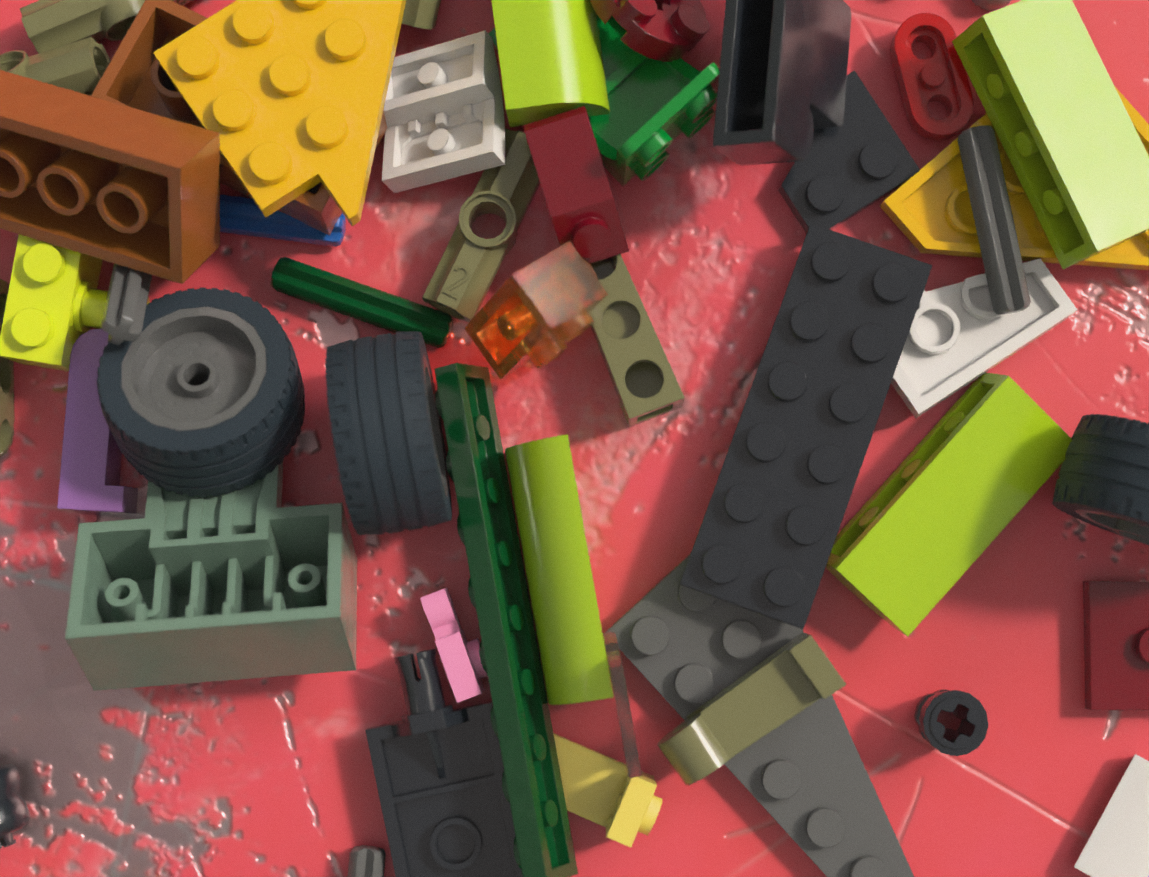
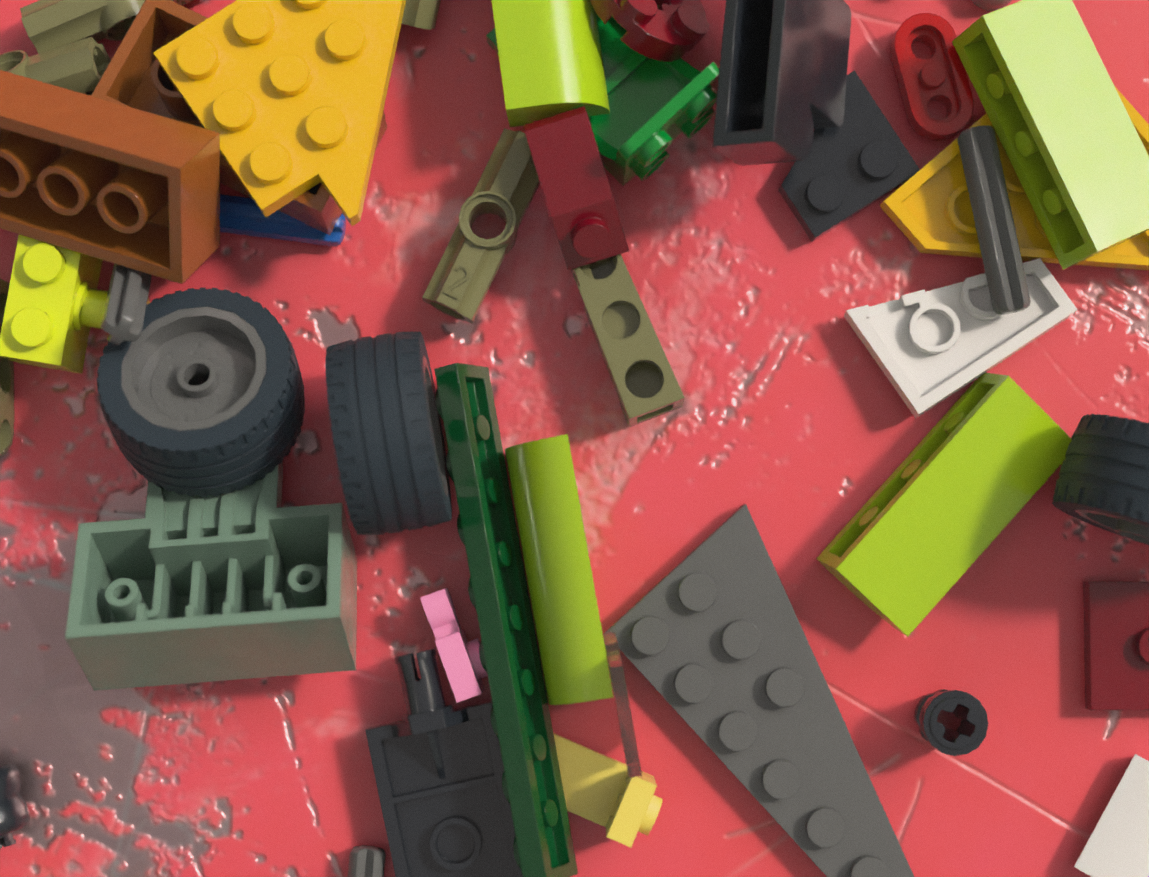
(89, 450): medium lavender leg -> none
(360, 301): dark green axle -> none
(443, 113): white slope -> none
(537, 311): clear orange brick -> none
(751, 708): olive leg -> none
(806, 426): black plate -> none

